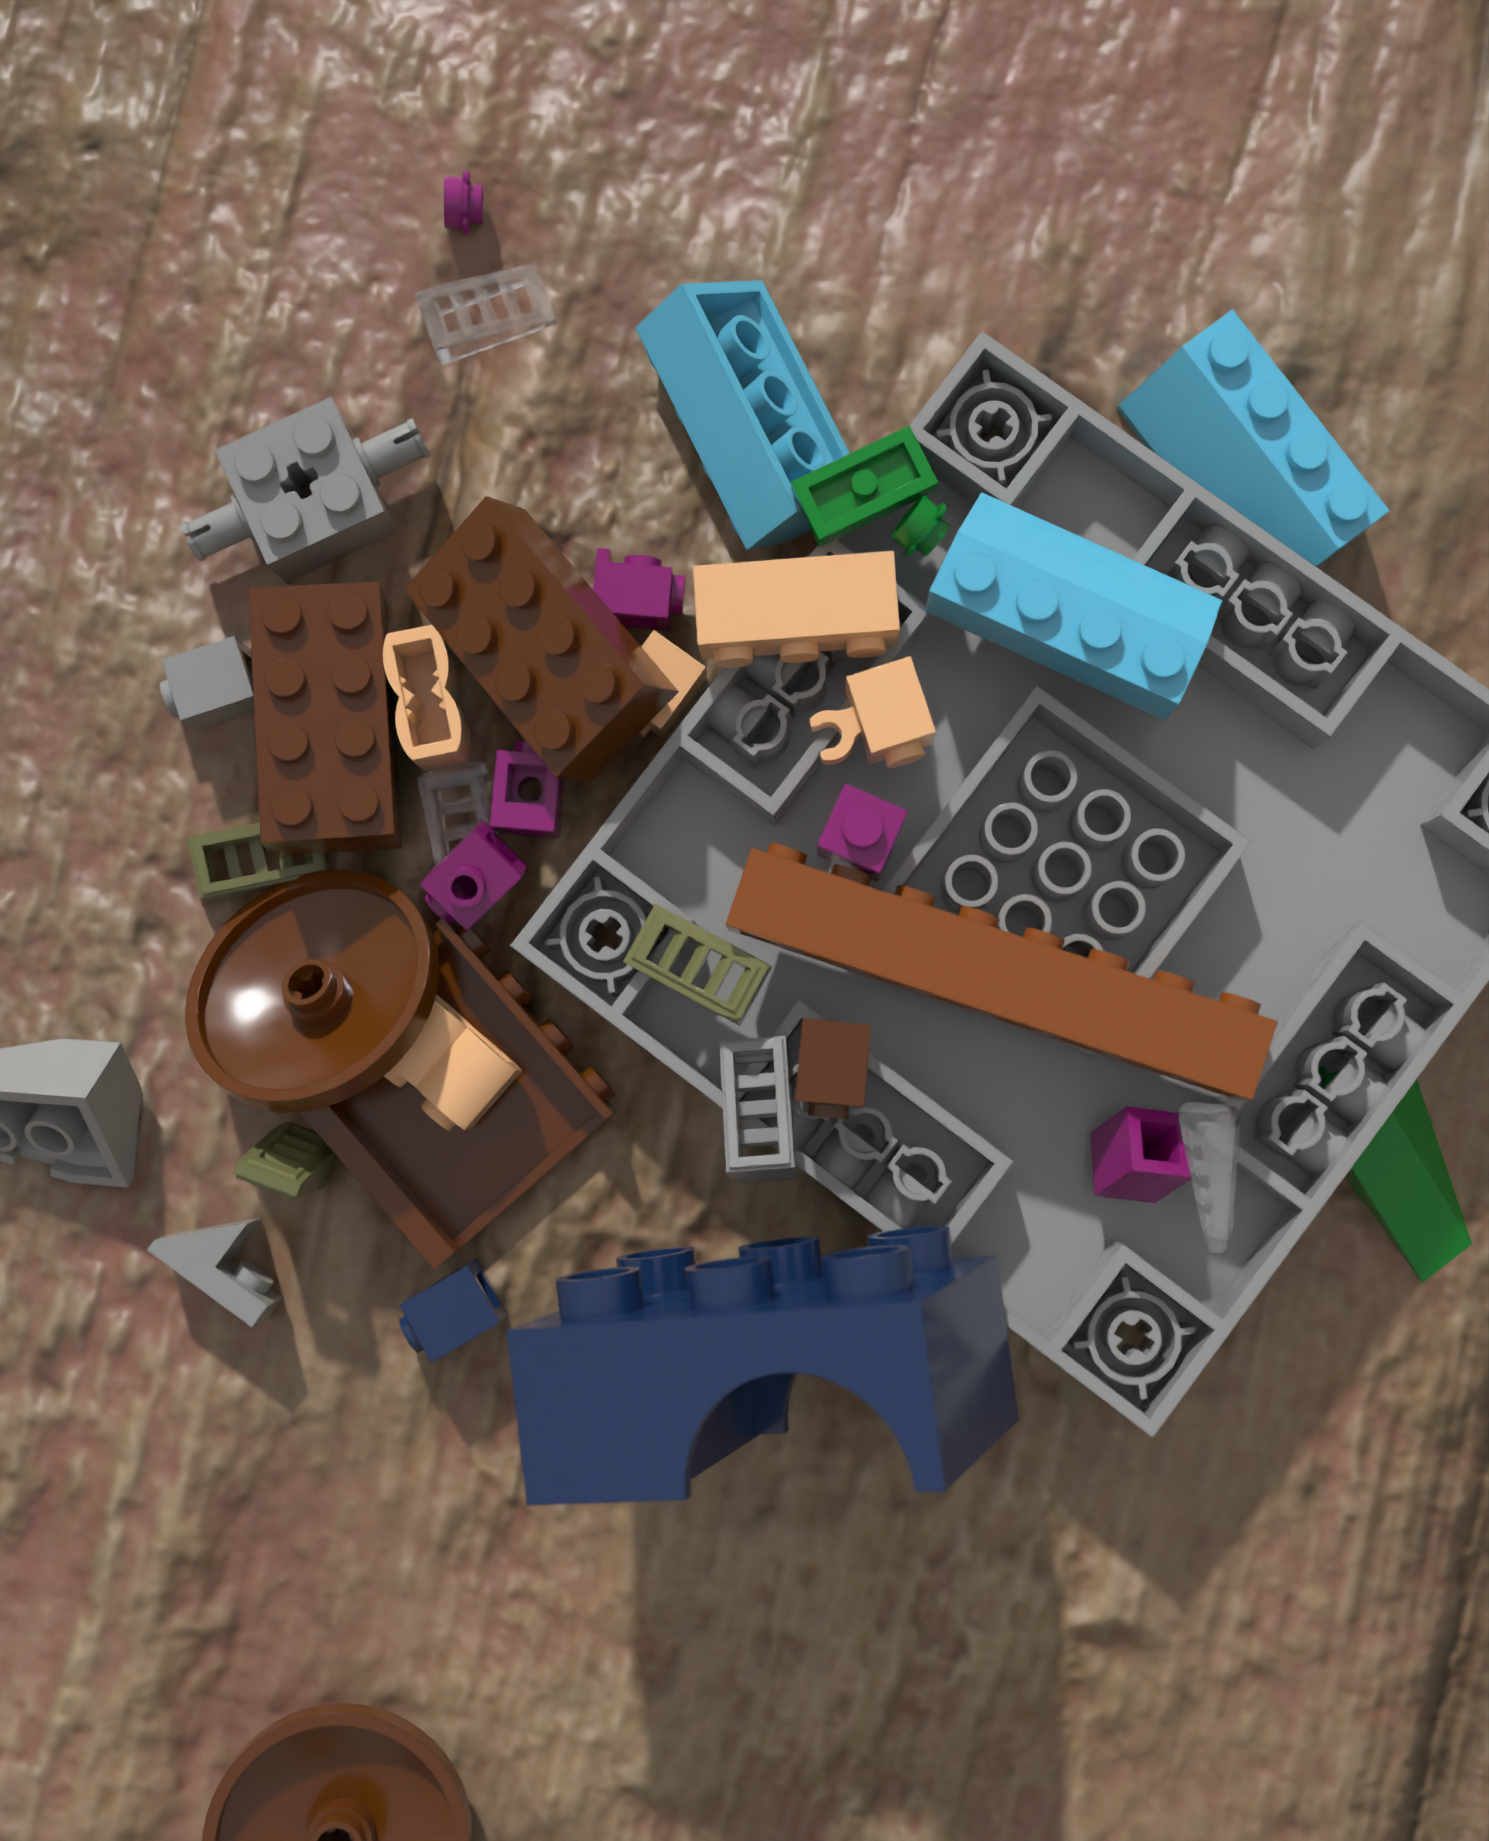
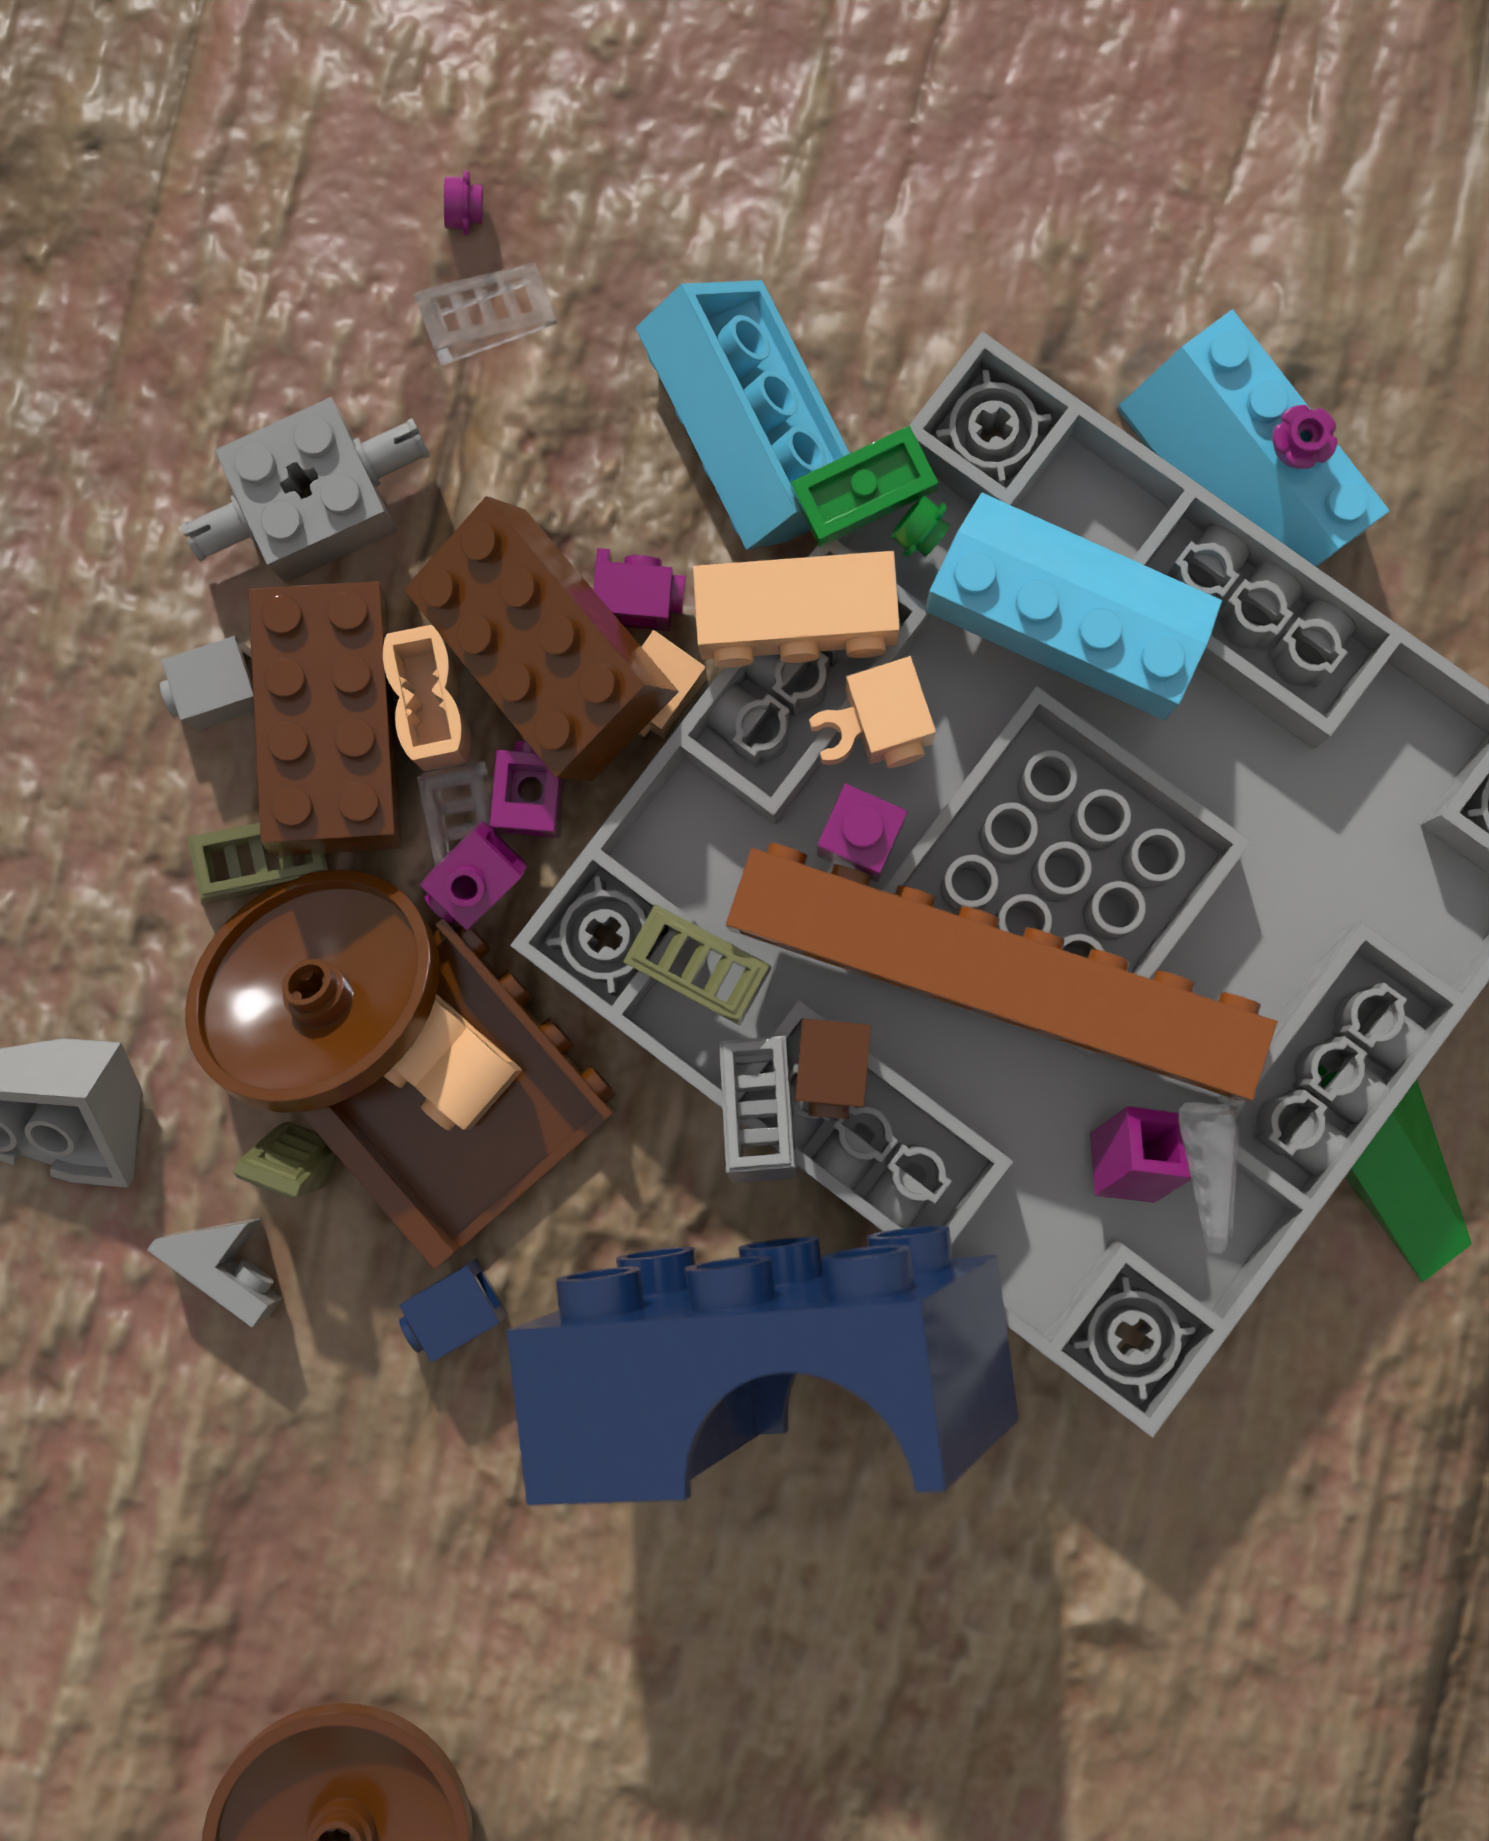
(1295, 451): none -> magenta plate

